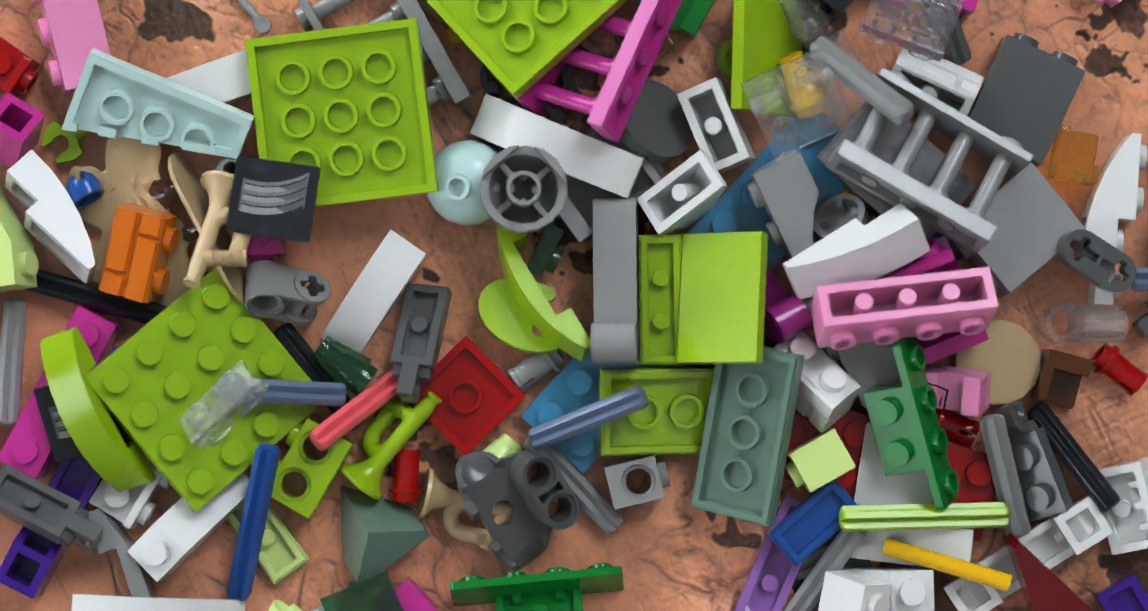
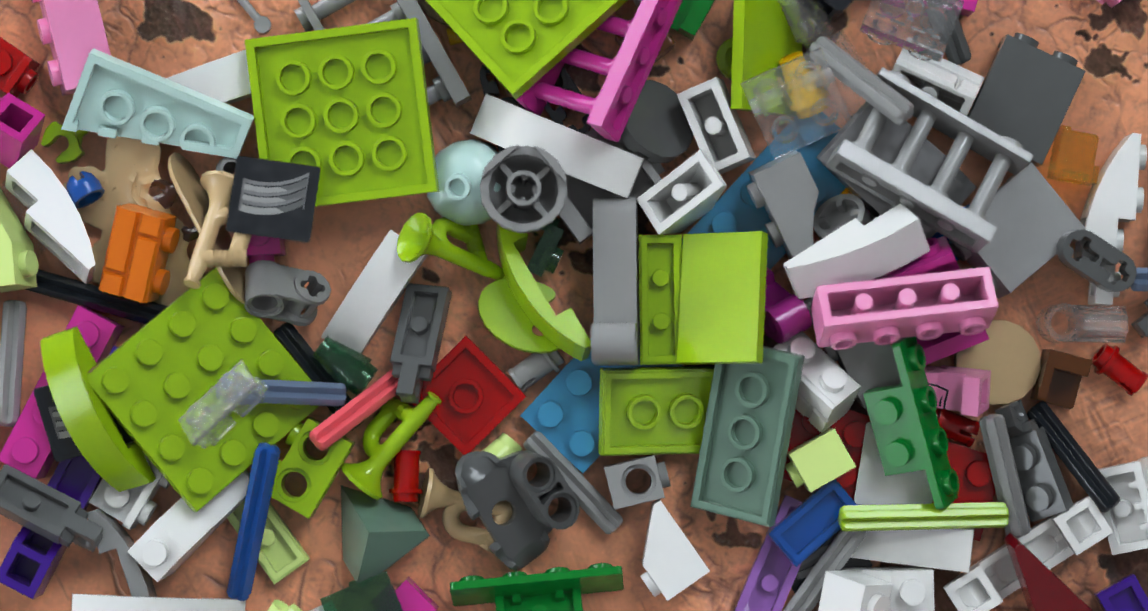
(423, 238): none -> lime piece
(588, 417): sand blue axle -> none
(669, 556): none -> white slope
(947, 564): yellow bar -> none

